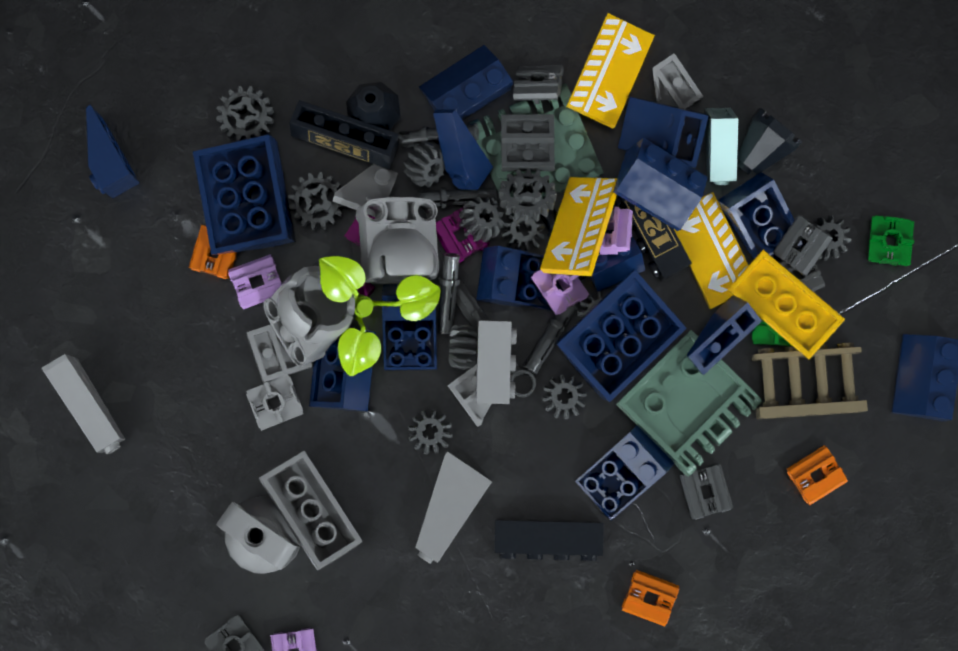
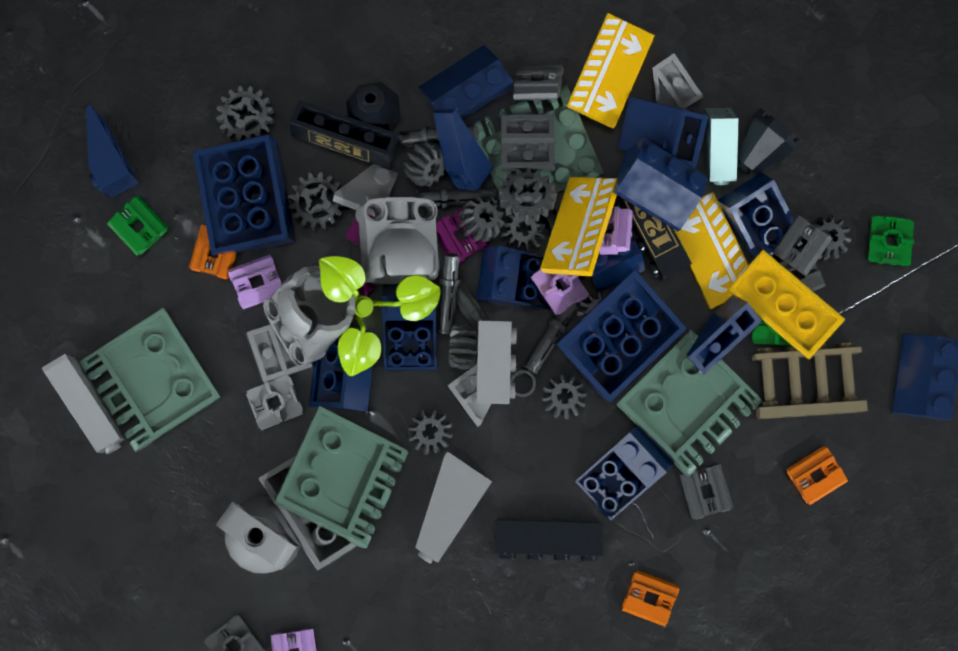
(127, 216): none -> green piece
(154, 376): none -> sand green hinge
(337, 475): none -> sand green hinge

